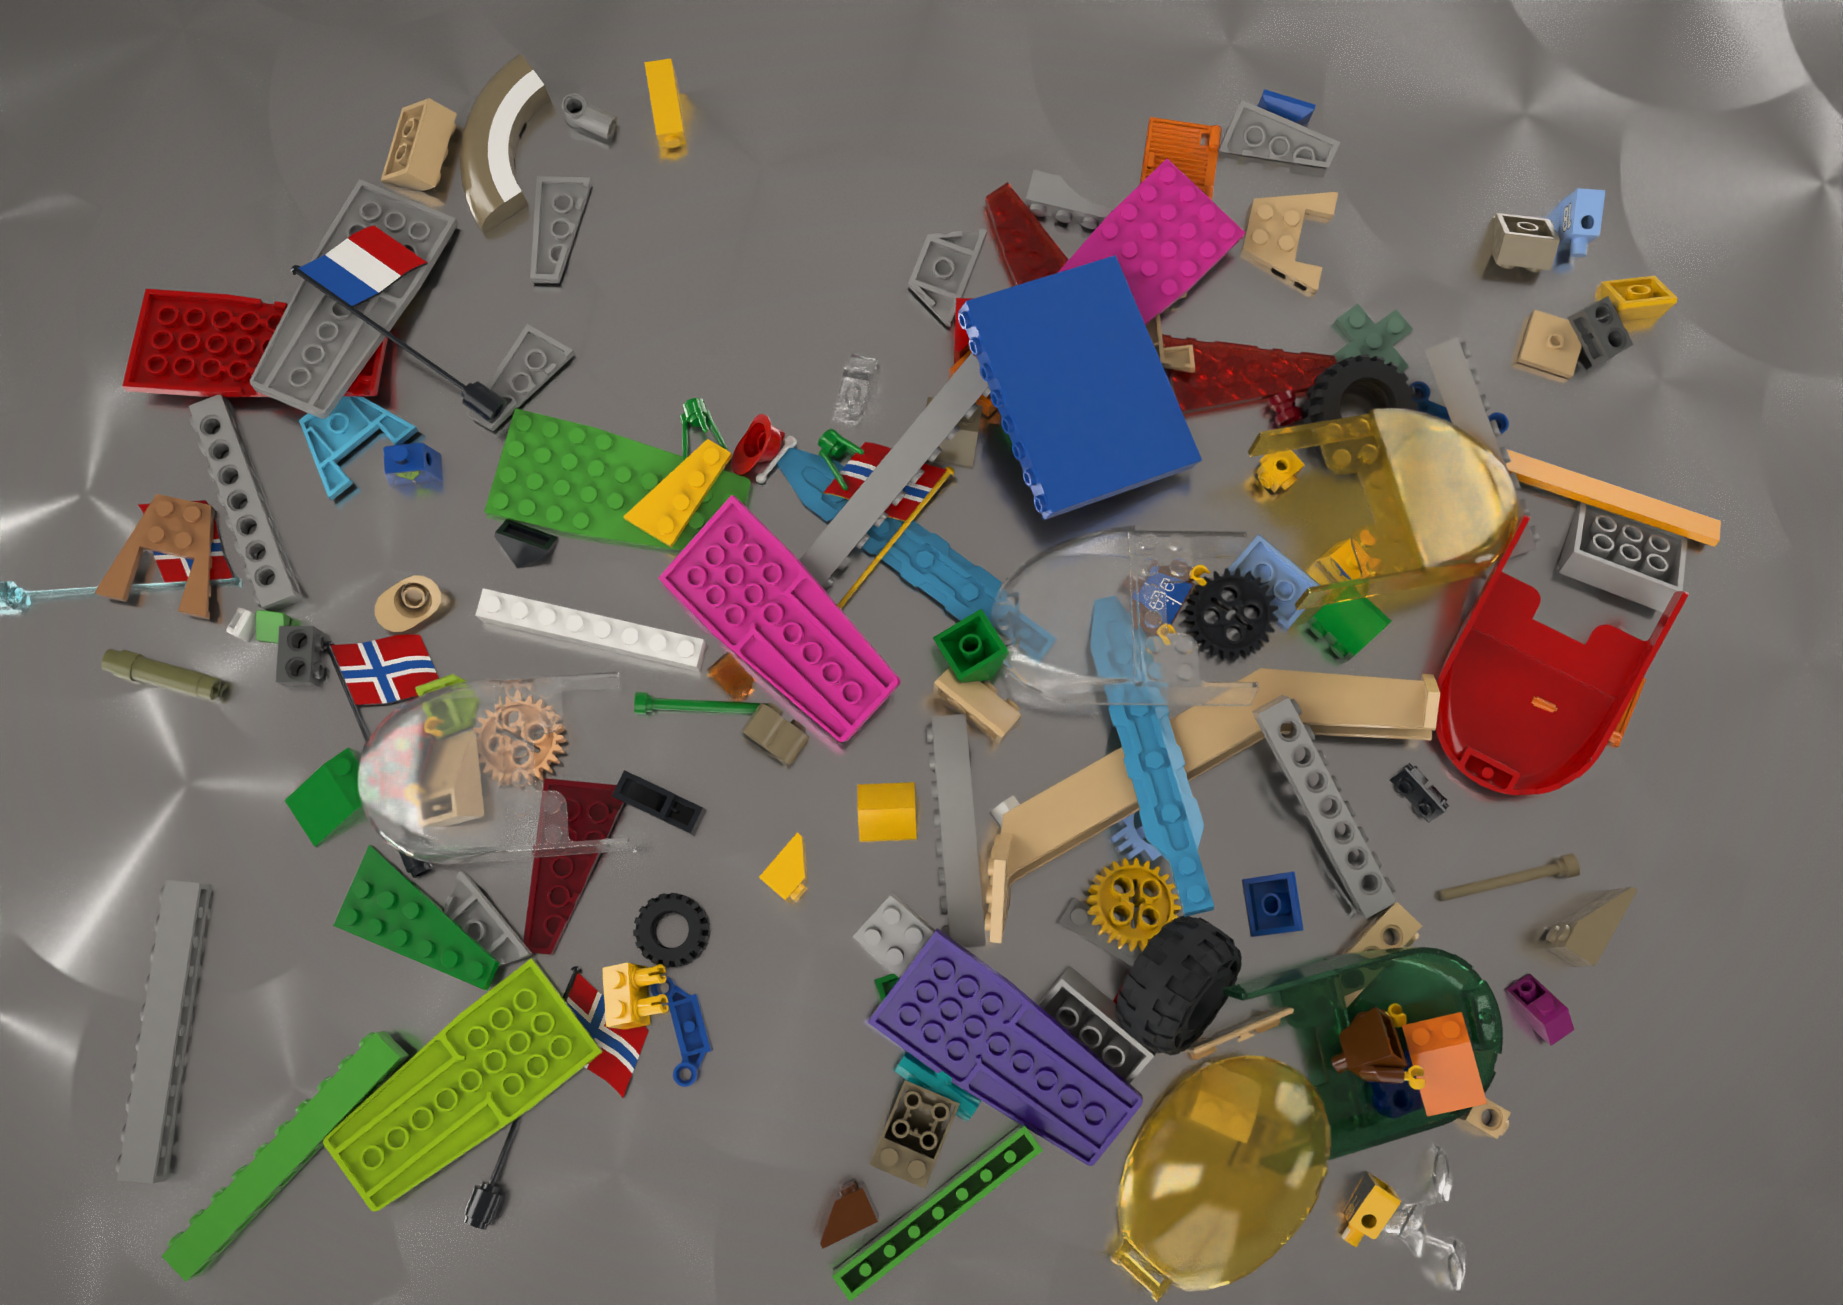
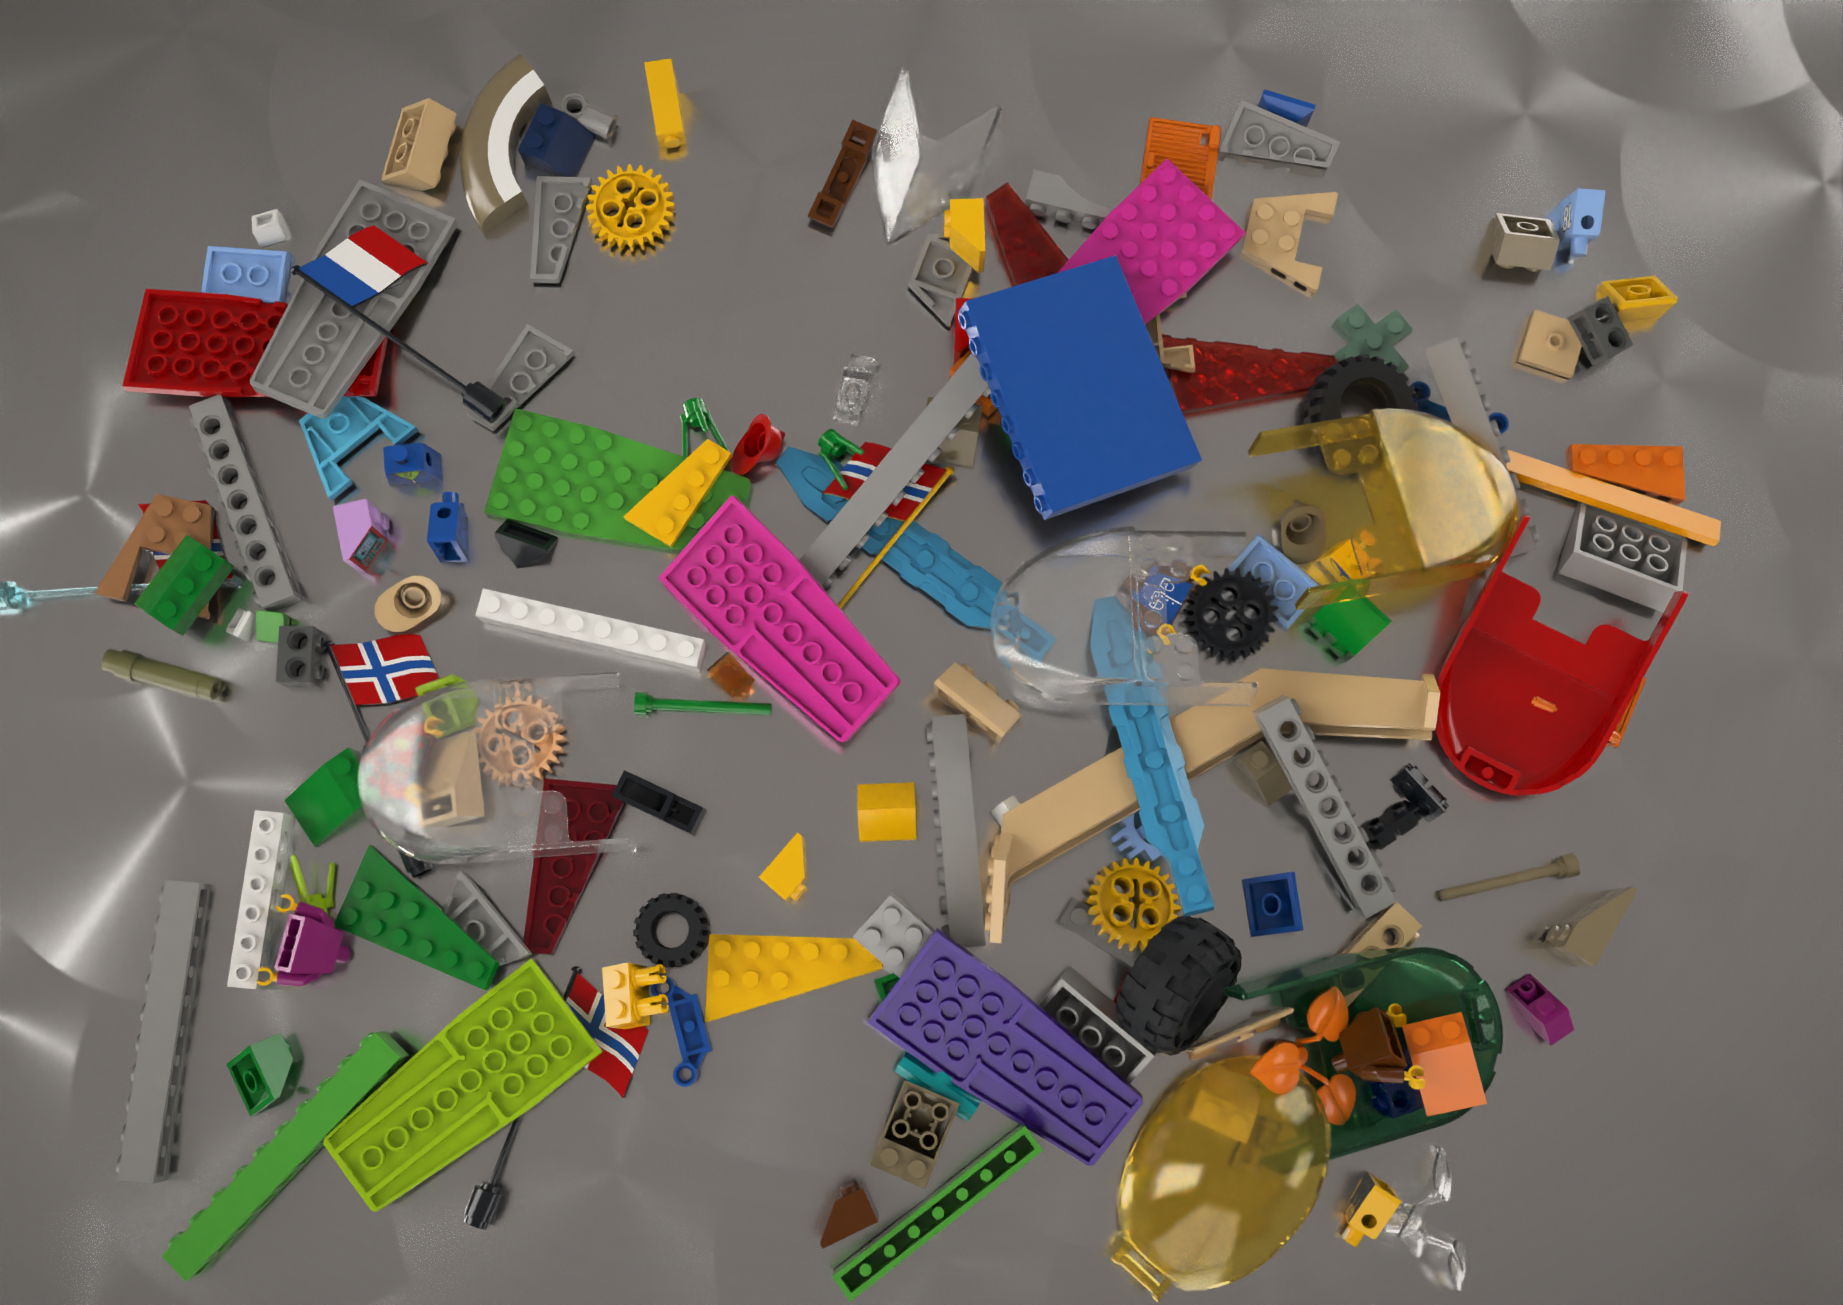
(184, 585): none -> green slope
(247, 273): none -> light blue tile
(260, 894): none -> white brick
(261, 1072): none -> green slope
(268, 228): none -> white slope
(307, 947): none -> magenta torso
(314, 899): none -> lime plant
(360, 532): none -> lavender slope
(448, 529): none -> blue torso
(555, 143): none -> dark blue slope
(609, 198): none -> yellow gear
(766, 969): none -> yellow wing
(775, 733): dark tan brick -> none
(790, 442): white hinge -> none
(844, 174): none -> reddish brown slope
(923, 174): none -> clear windscreen
(966, 230): none -> yellow slope
(972, 648): green slope -> none
(1265, 772): none -> dark tan slope
(1279, 470): yellow brick -> none
(1280, 1064): none -> orange plant
(1284, 406): dark red wheel -> none
(1303, 532): none -> dark tan piece
(1401, 816): none -> black hinge
(1498, 1123): tan brick -> none
(1644, 468): none -> orange wing

